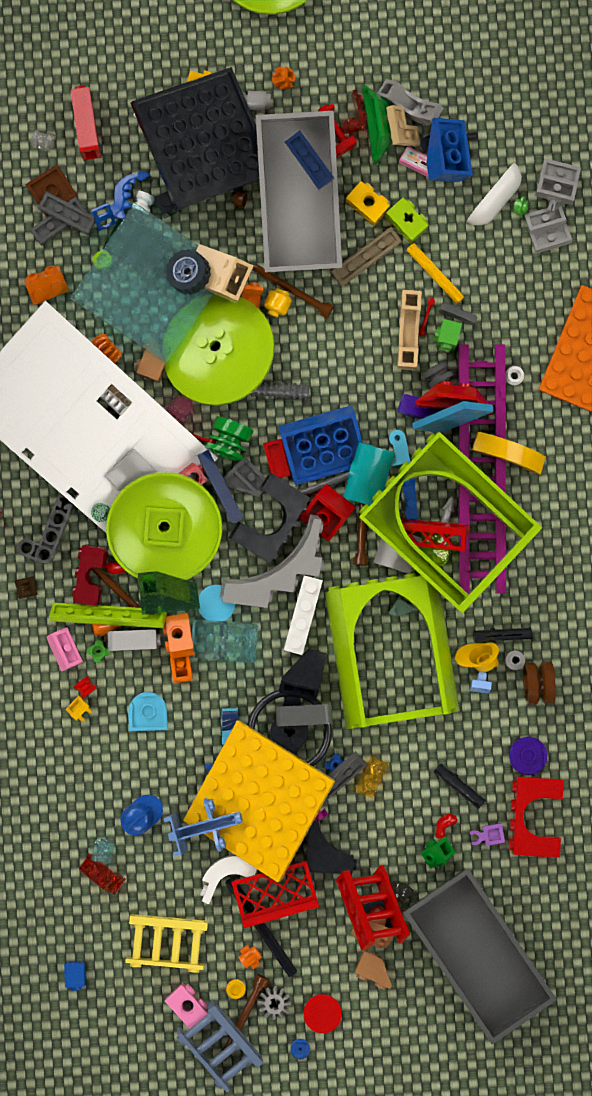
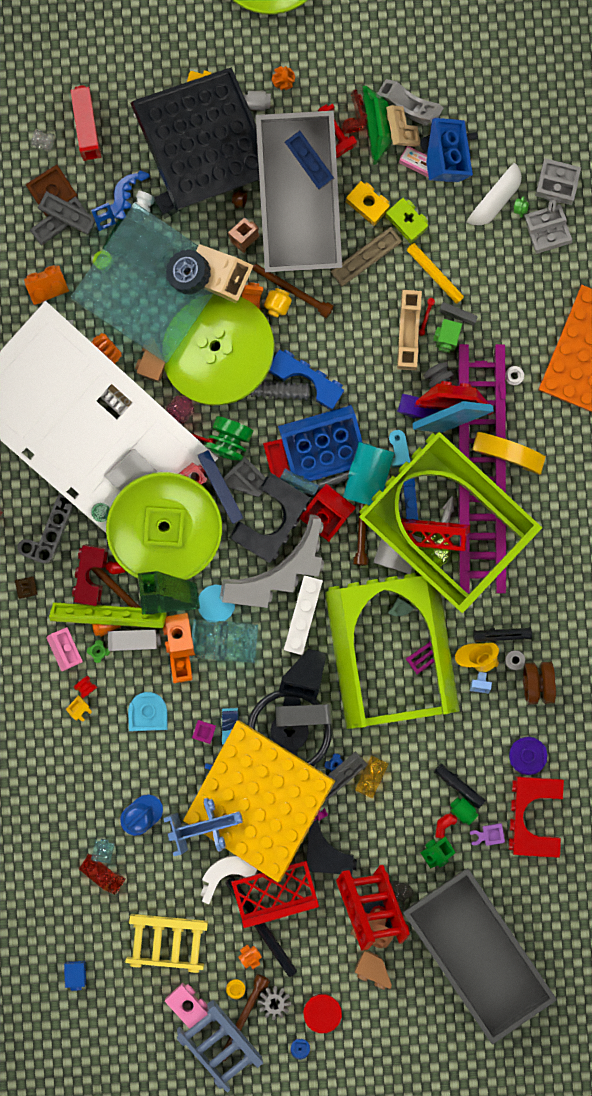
(204, 731): none -> magenta plate
(243, 234): none -> nougat brick
(286, 366): none -> blue arch
(299, 482): none -> clear light blue pin
(413, 665): none -> magenta tile
(463, 810): none -> green brick

